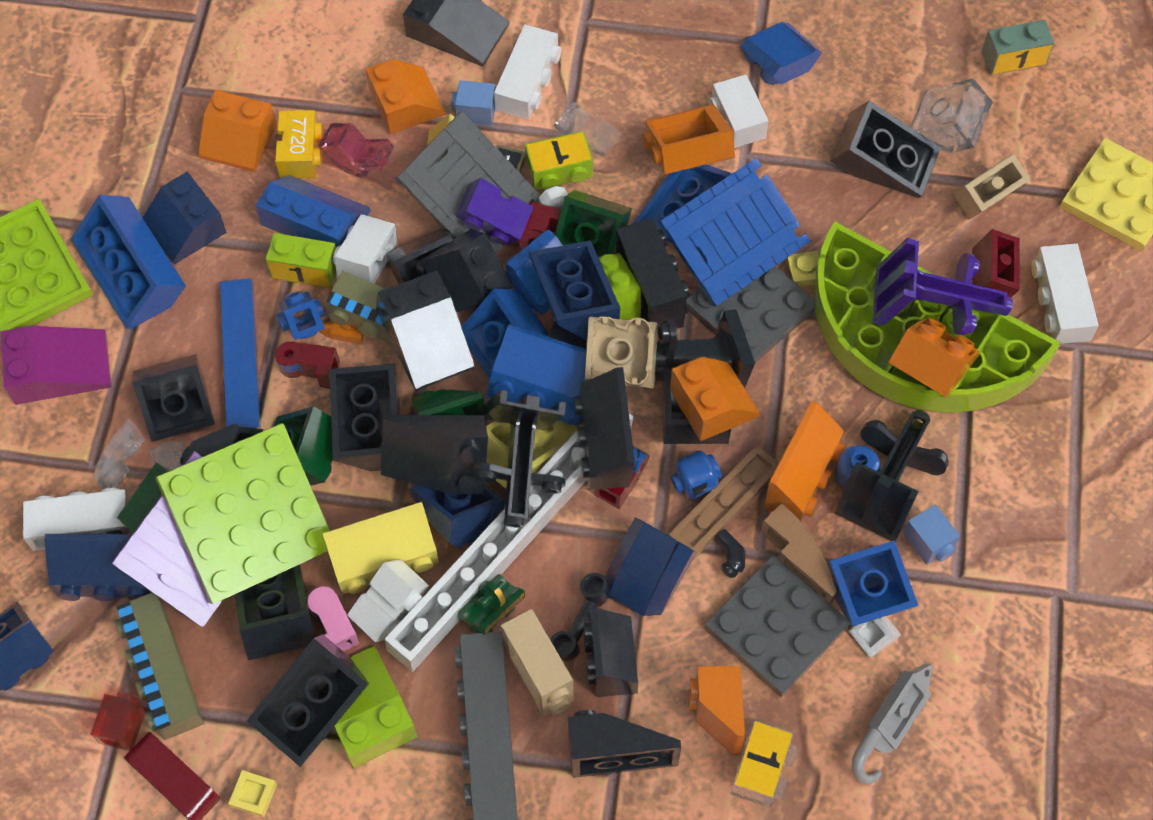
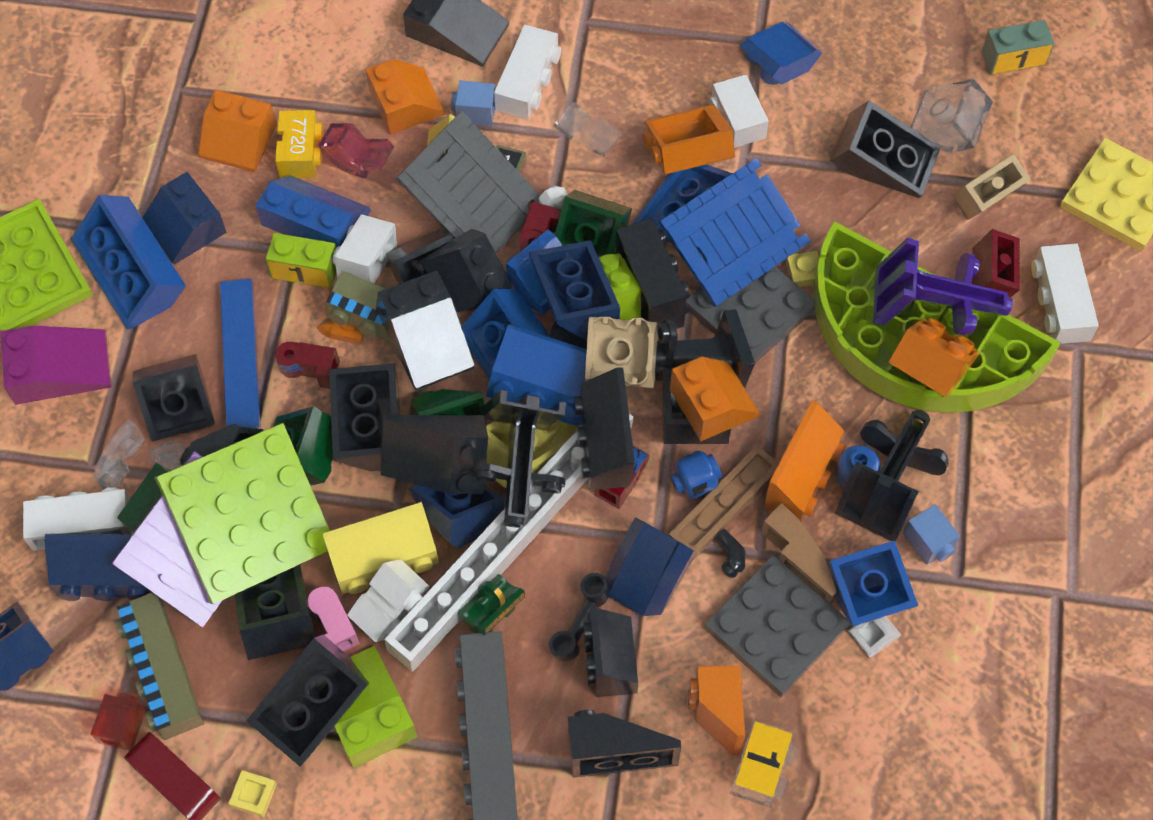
(306, 324): blue brick -> none
(489, 211): dark purple brick -> none
(538, 663): tan window -> none
(559, 160): brick -> none
(893, 719): light grey plate -> none

